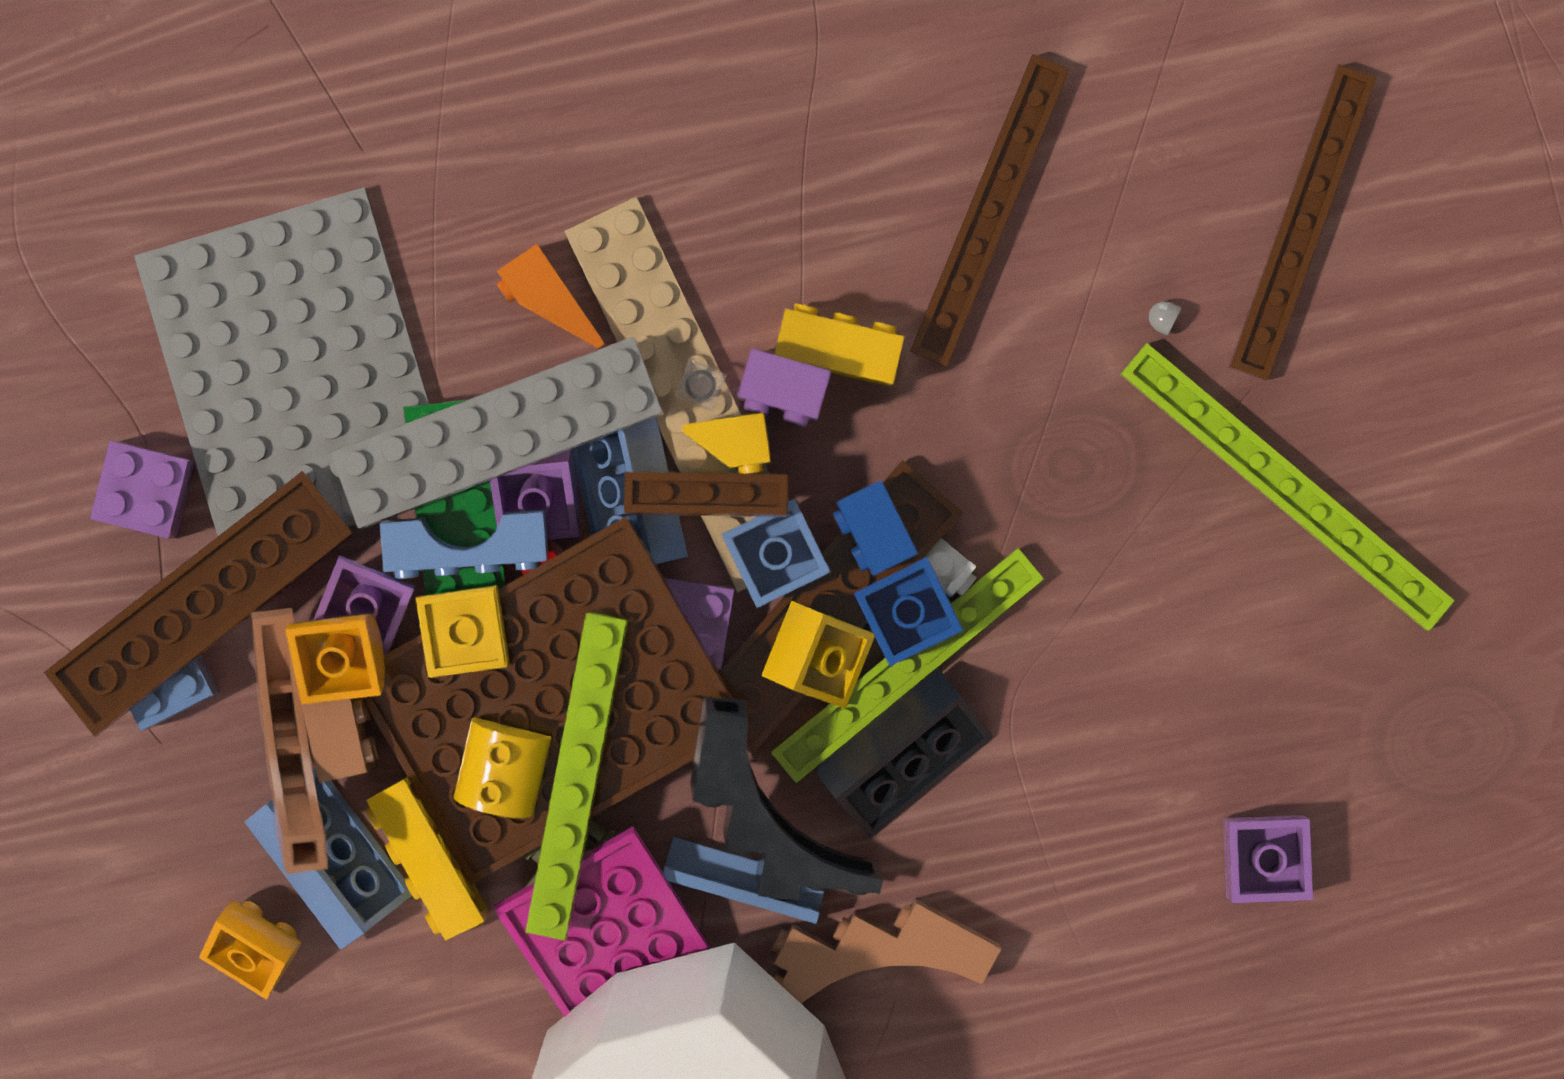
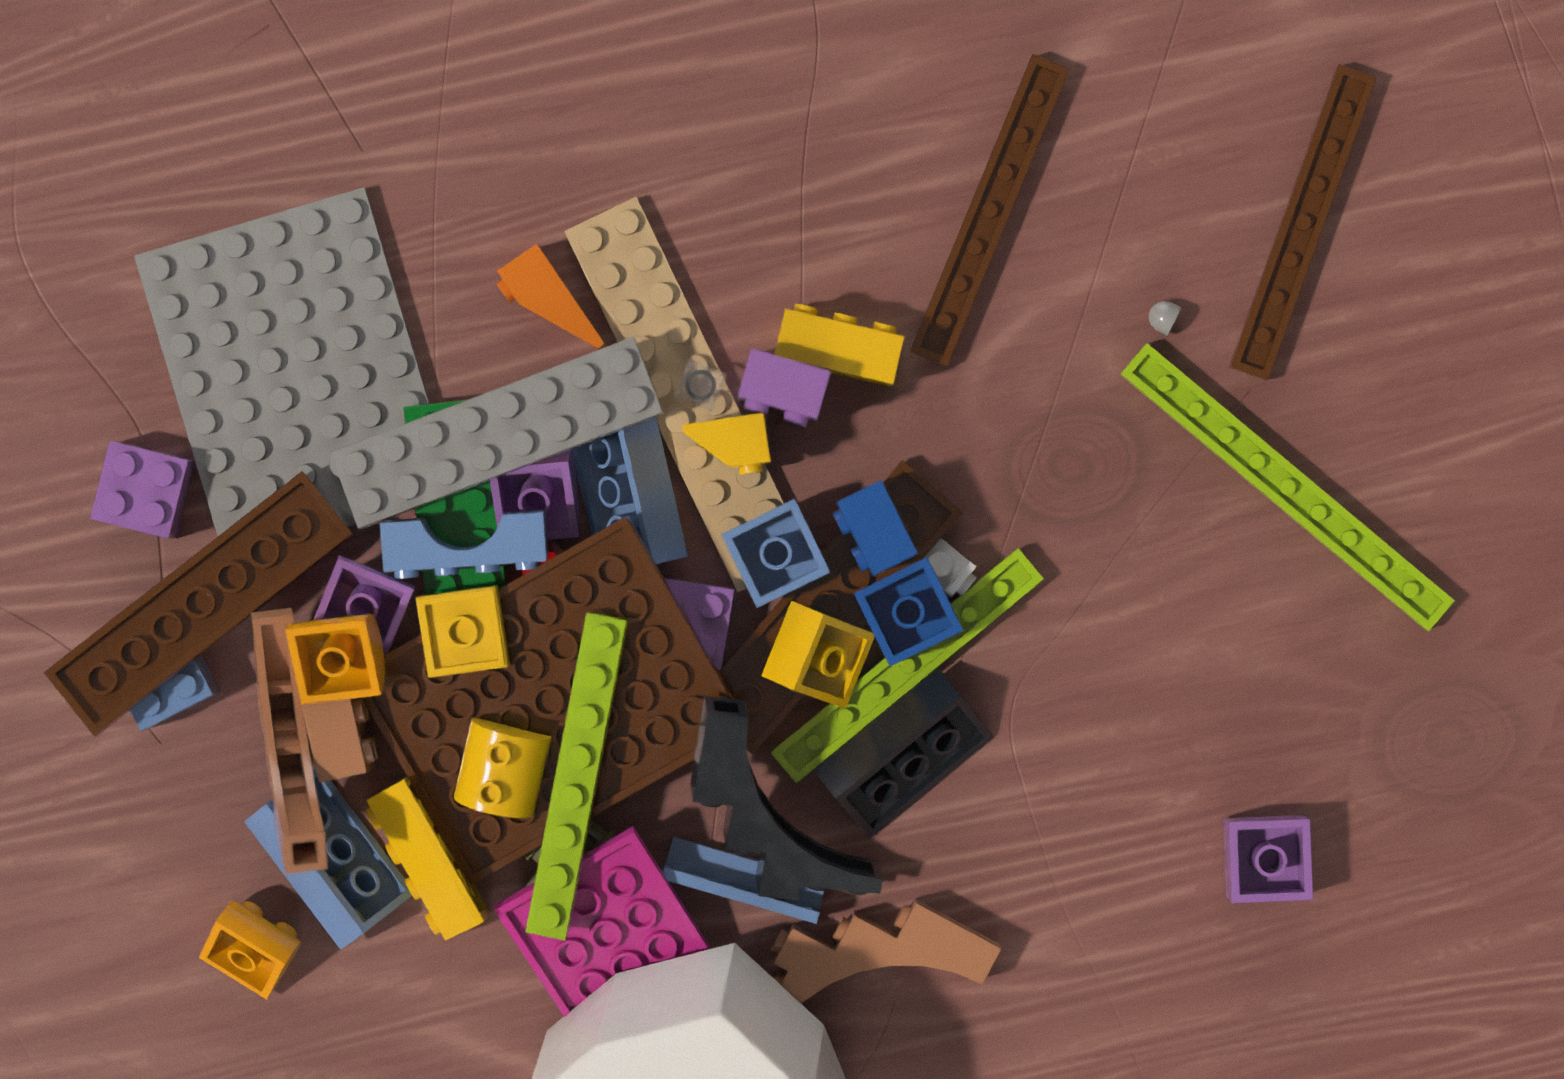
(706, 494): reddish brown plate -> none

